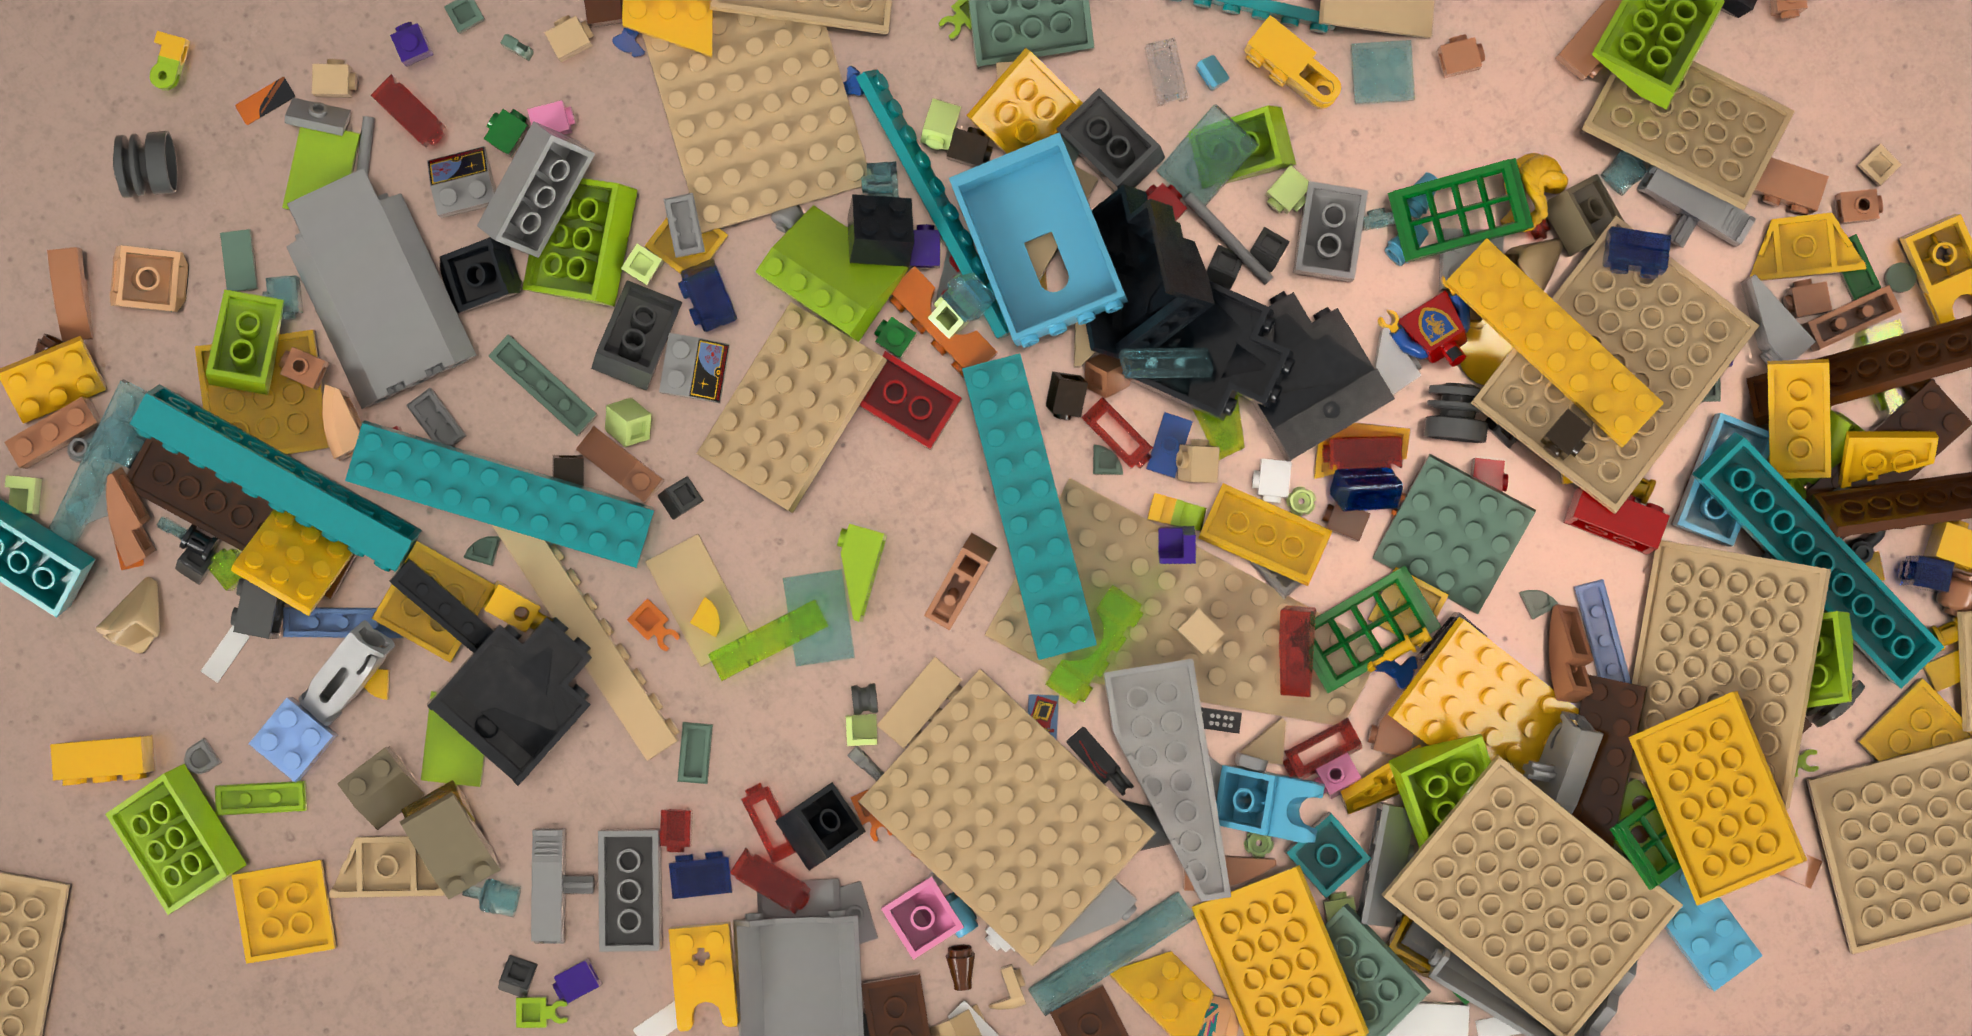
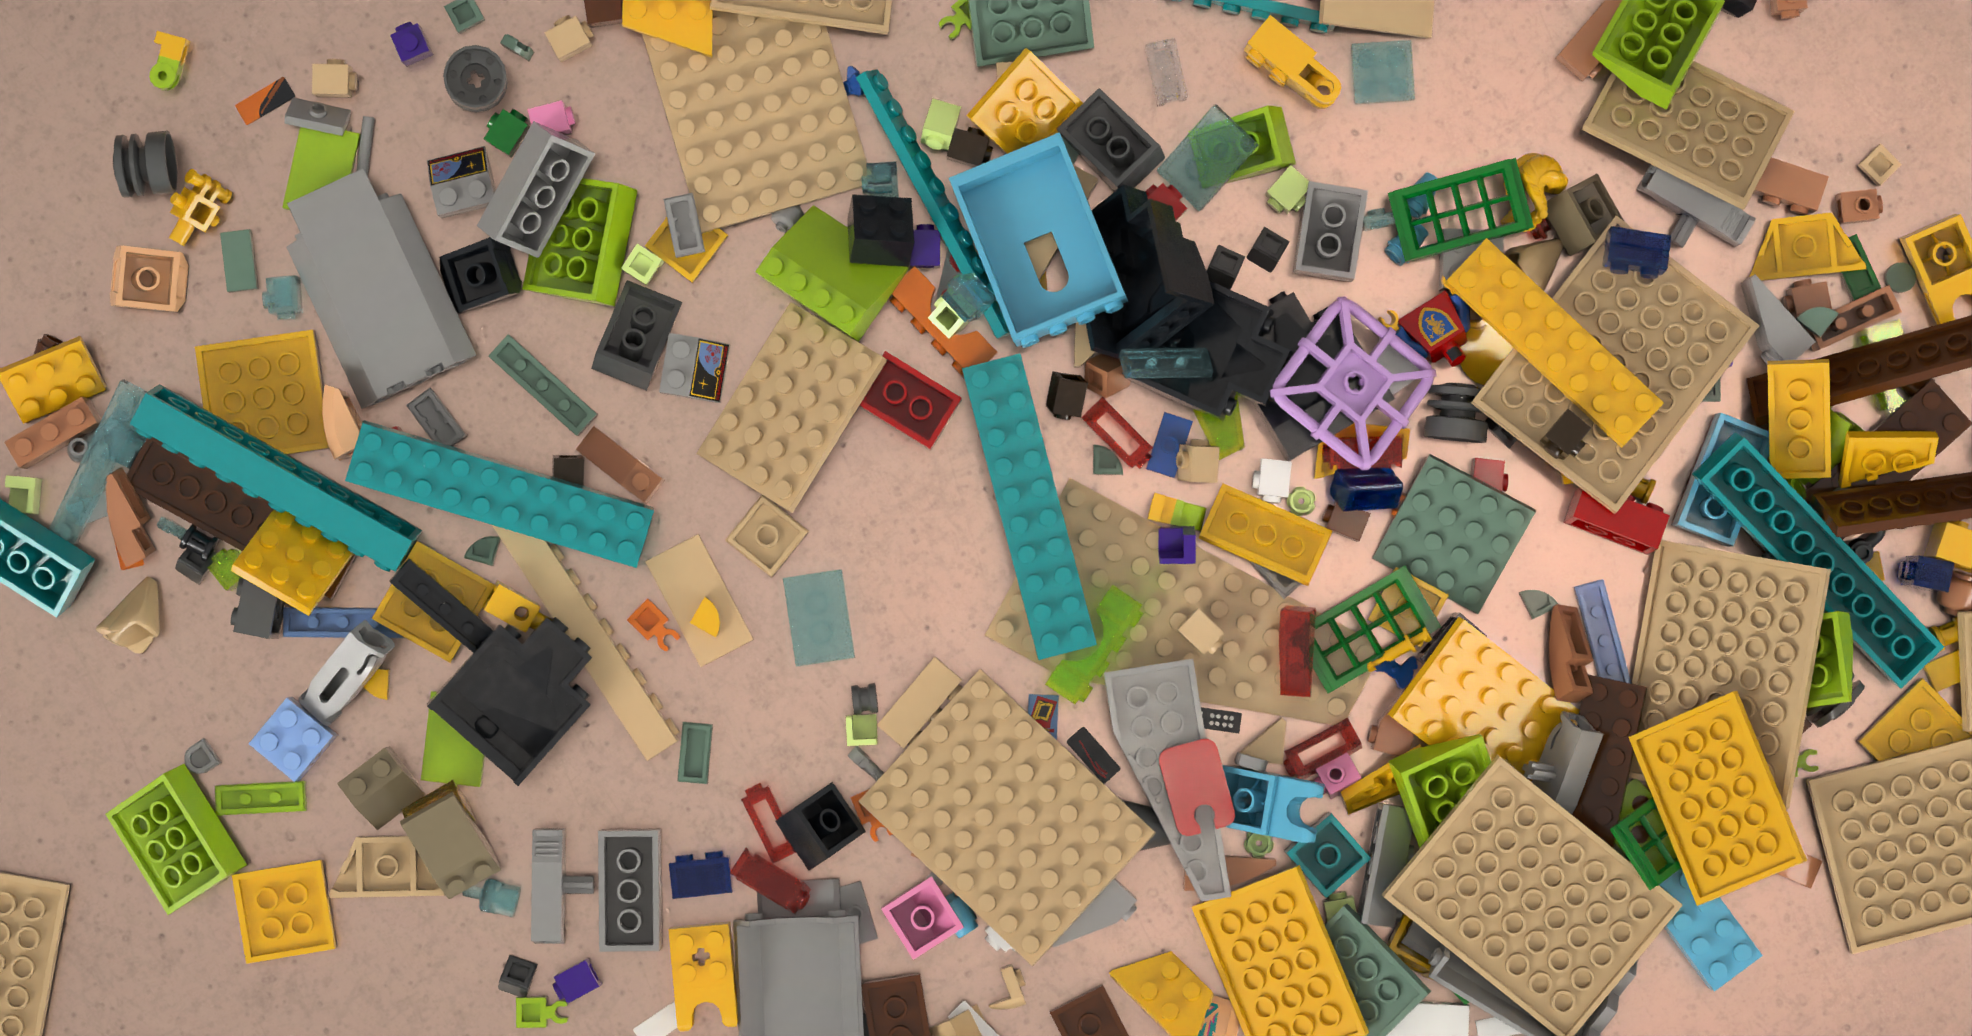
(70, 293): nougat slope -> none
(102, 760): yellow brick -> none
(196, 206): none -> yellow piece
(224, 654): white sticker -> none
(245, 342): lime slope -> none
(303, 367): nougat brick -> none
(409, 112): clear red window -> none
(458, 73): none -> dark grey wheel
(627, 43): blue piece -> none
(628, 422): yellowish green panel -> none
(676, 829): clear red brick -> none
(680, 497): dark grey slope -> none
(707, 295): clear blue brick -> none
(767, 535): none -> tan plate
(768, 639): clear neon green arch -> none
(860, 560): lime slope -> none
(894, 337): green brick -> none
(960, 581): nougat slope -> none
(961, 964): reddish brown cone -> none
(1111, 953): clear light blue plate -> none
(1120, 781): dark grey bush -> none
(1196, 778): none -> piece
(1212, 72): medium azure slope -> none
(1227, 237): light grey bar -> none
(1334, 383): none -> lavender plate
(1460, 56): nougat brick -> none
(1624, 172): clear light blue piece -> none
(1817, 319): none -> sand green tile

